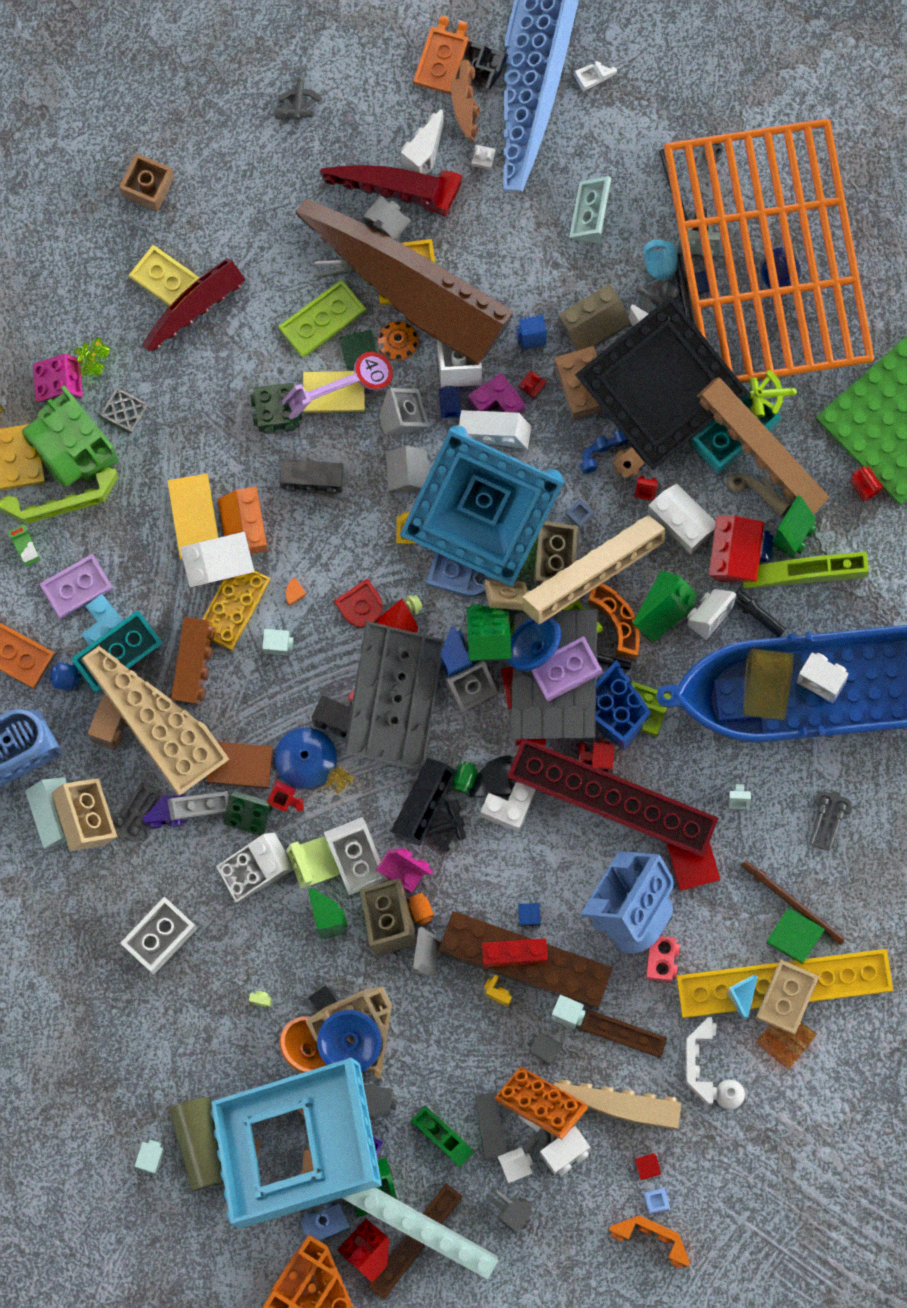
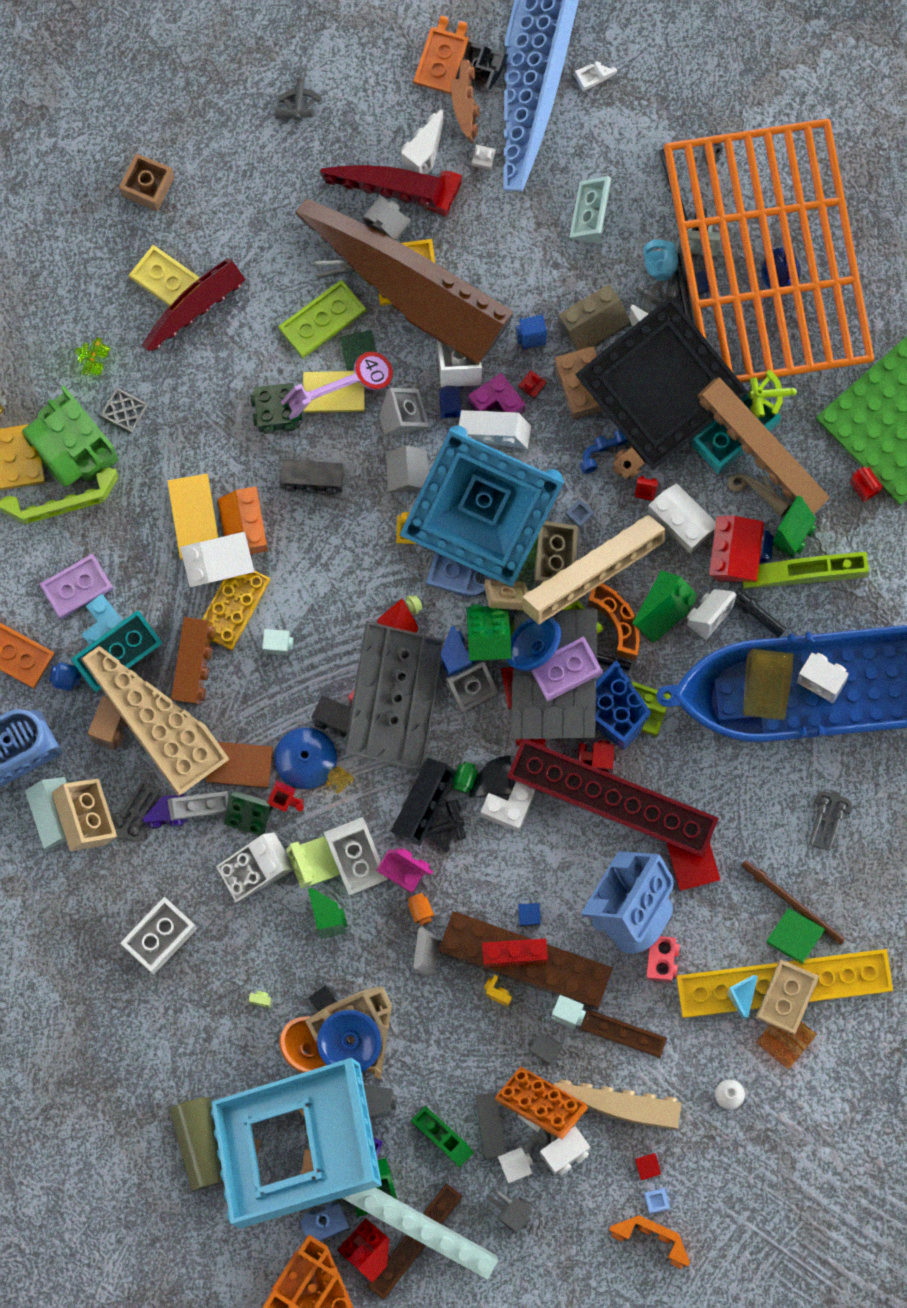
(24, 545): bright green leg -> none
(53, 374): dark pink bracket -> none
(150, 1157): light aqua brick -> none
(294, 592): orange tile -> none
(360, 604): red tile -> none
(387, 917): dark tan slope -> none
(398, 349): orange dish -> none
(703, 1089): white slope -> none
(739, 798): light aqua tile -> none

